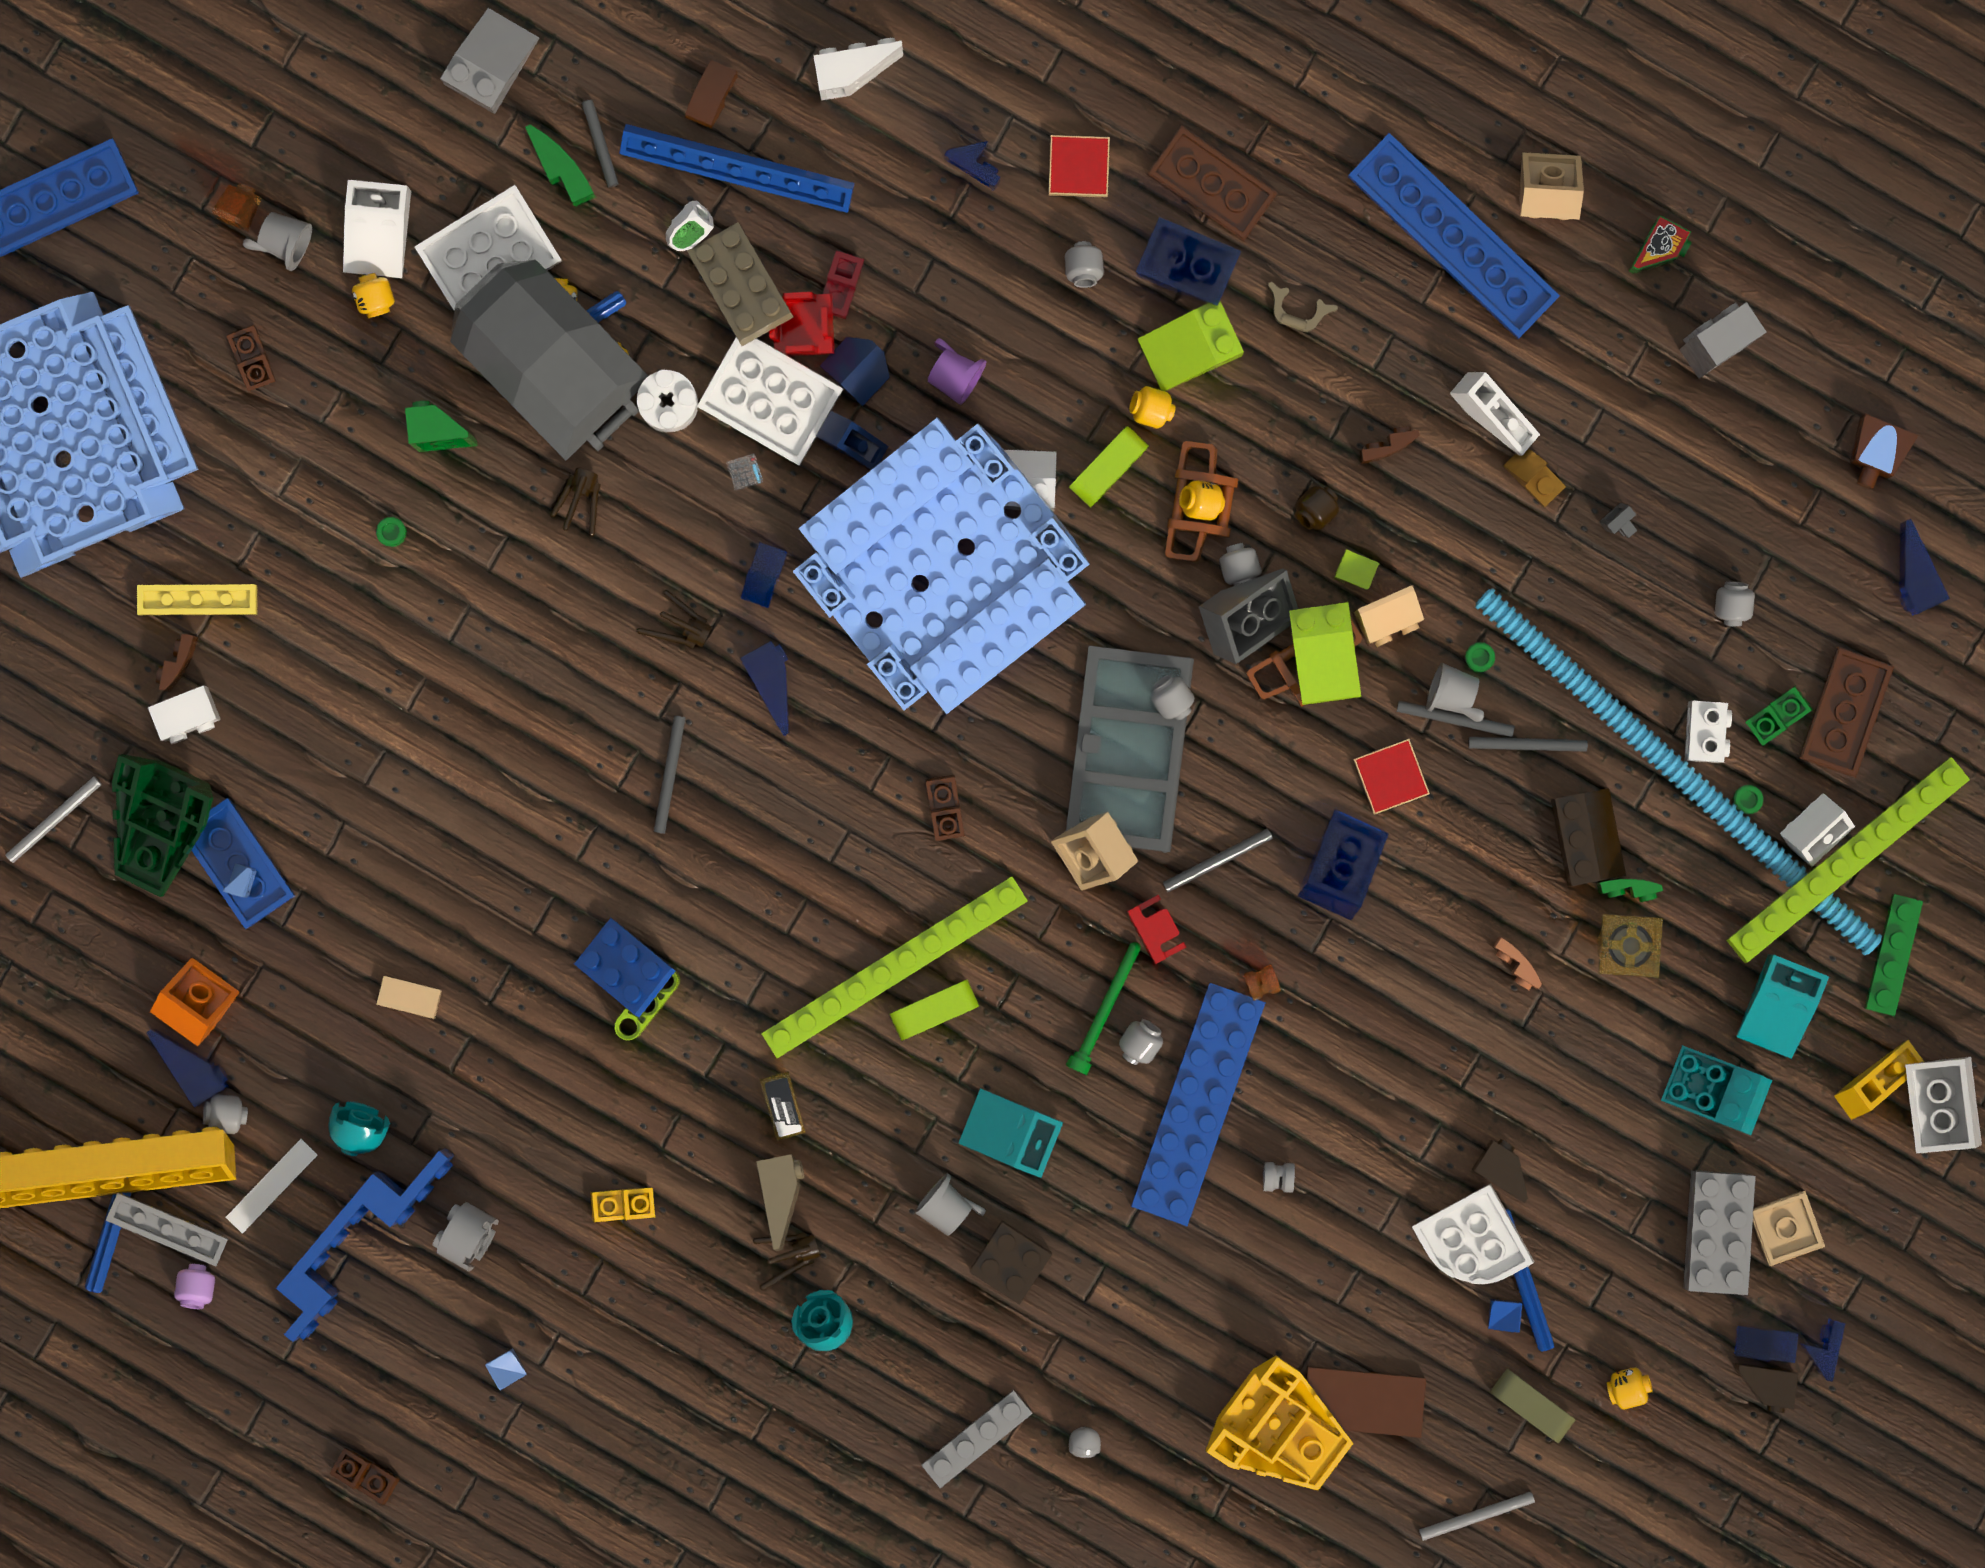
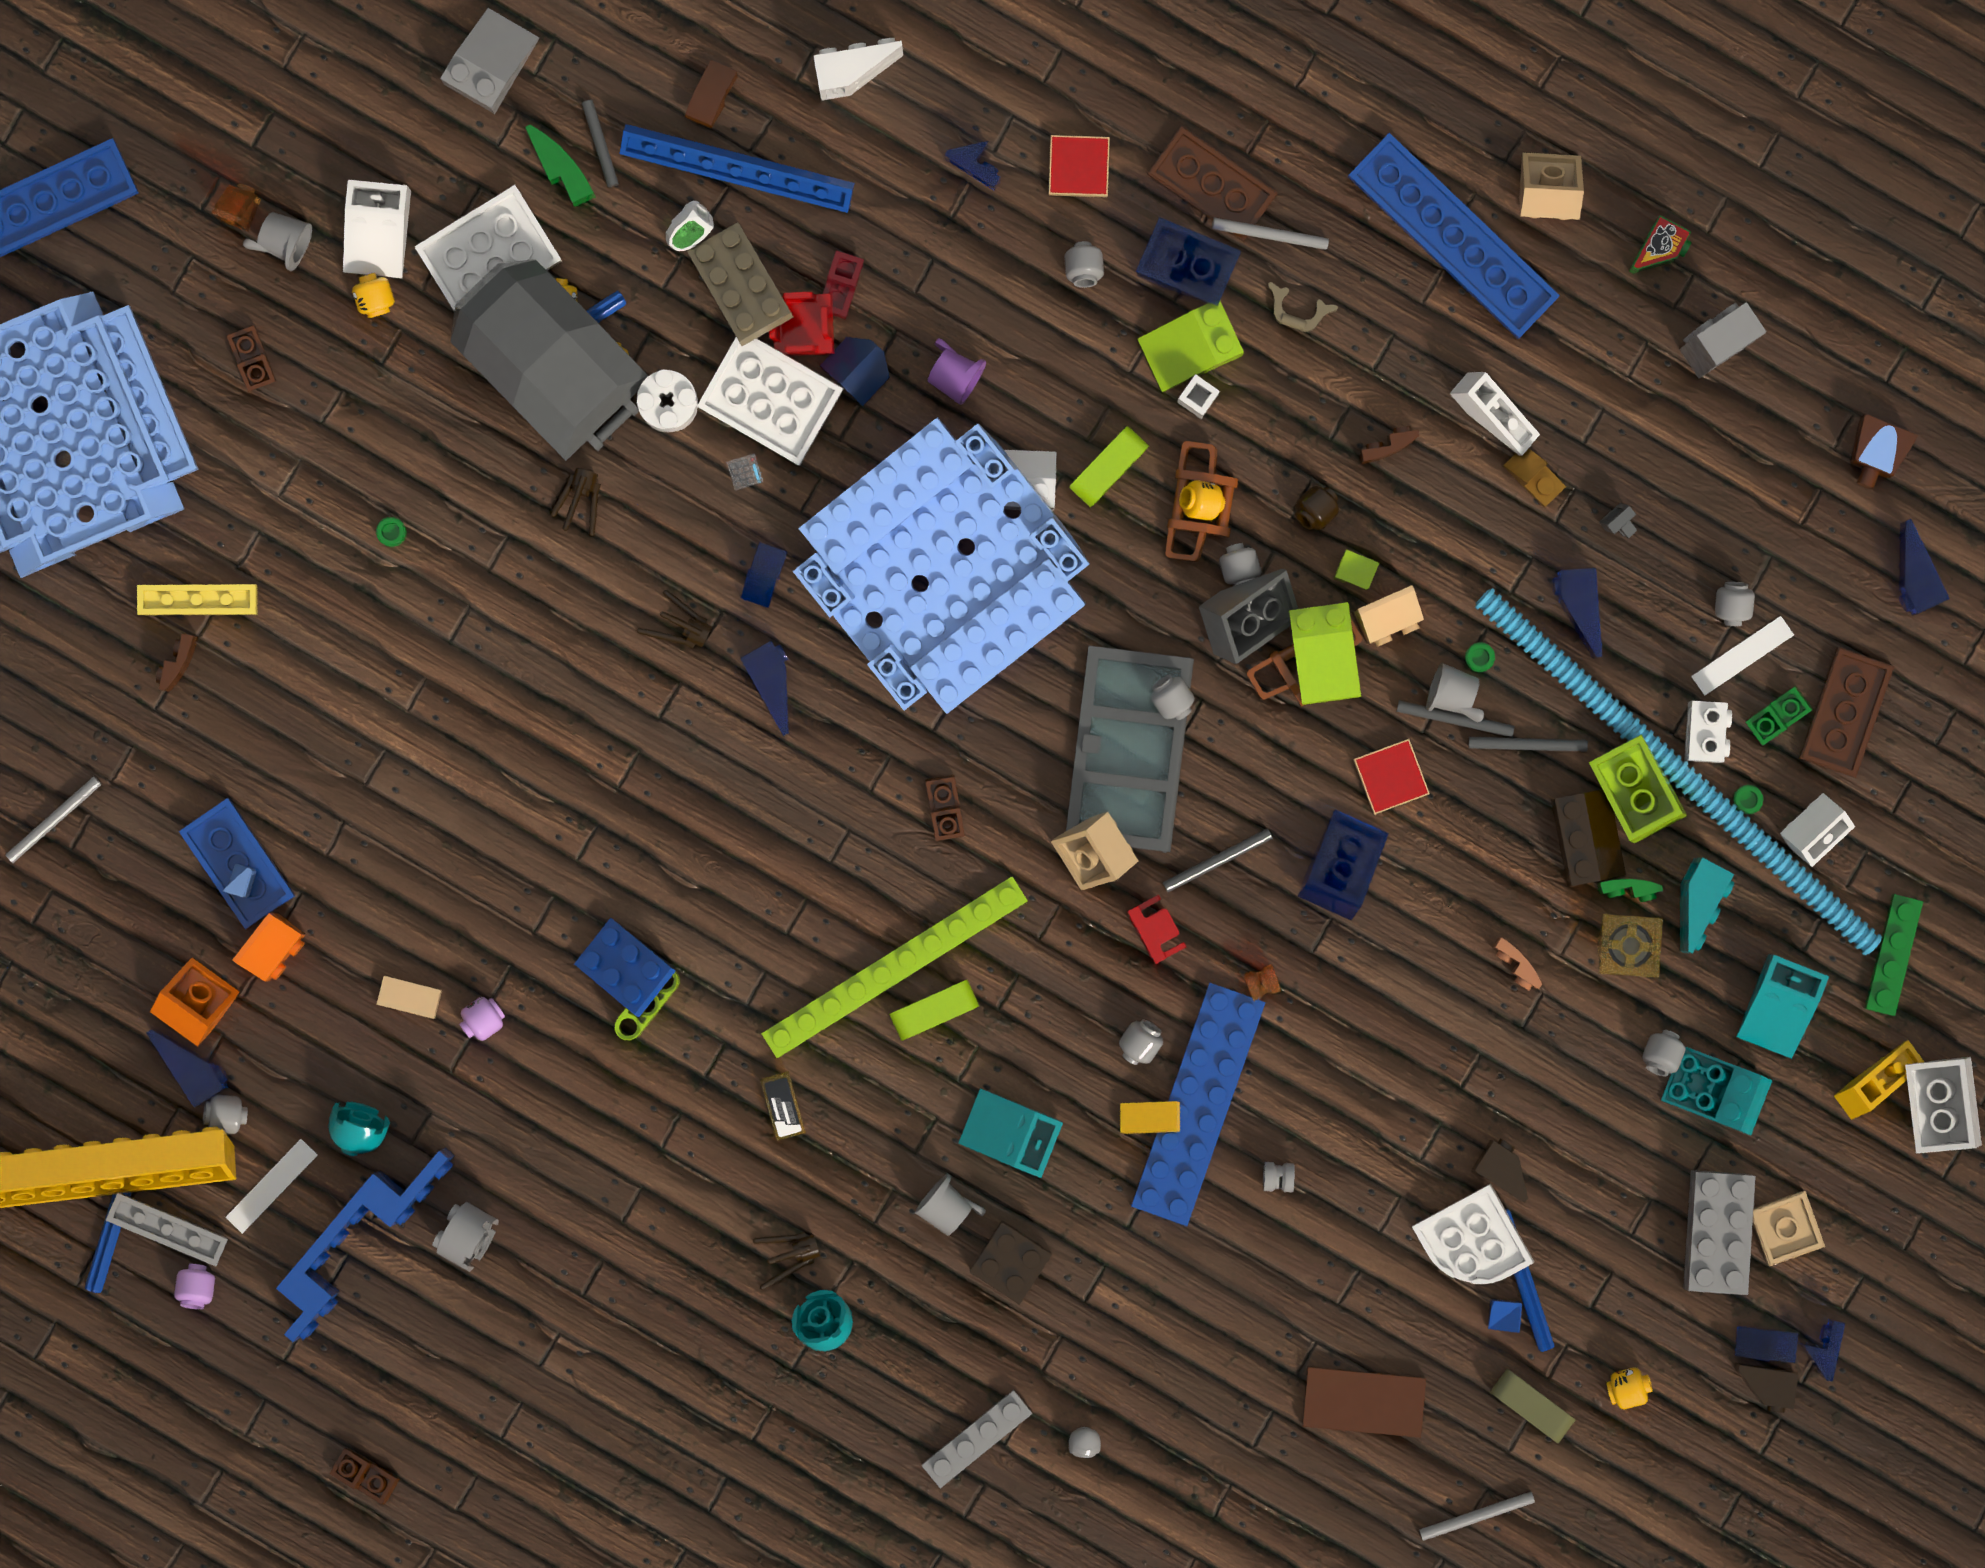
(157, 819): dark green wedge -> none
(184, 714): white brick -> none
(270, 947): none -> orange slope
(434, 430): green slope -> none
(481, 1018): none -> lavender head
(506, 1369): medium blue slope -> none
(622, 1204): yellow slope -> none
(669, 774): dark grey bar -> none
(780, 1191): dark tan slope -> none
(852, 440): dark blue slope -> none
(1081, 1059): green piece -> none
(1149, 1117): none -> yellow tile
(1152, 407): yellow head -> none
(1198, 396): none -> white brick
(1270, 233): none -> light grey bar
(1279, 1428): yellow wedge -> none
(1580, 601): none -> clear blue slope
(1637, 789): none -> lime slope
(1663, 1053): none -> light grey head
(1699, 897): none -> teal slope
(1742, 655): none -> white sticker
(1848, 860): lime plate -> none

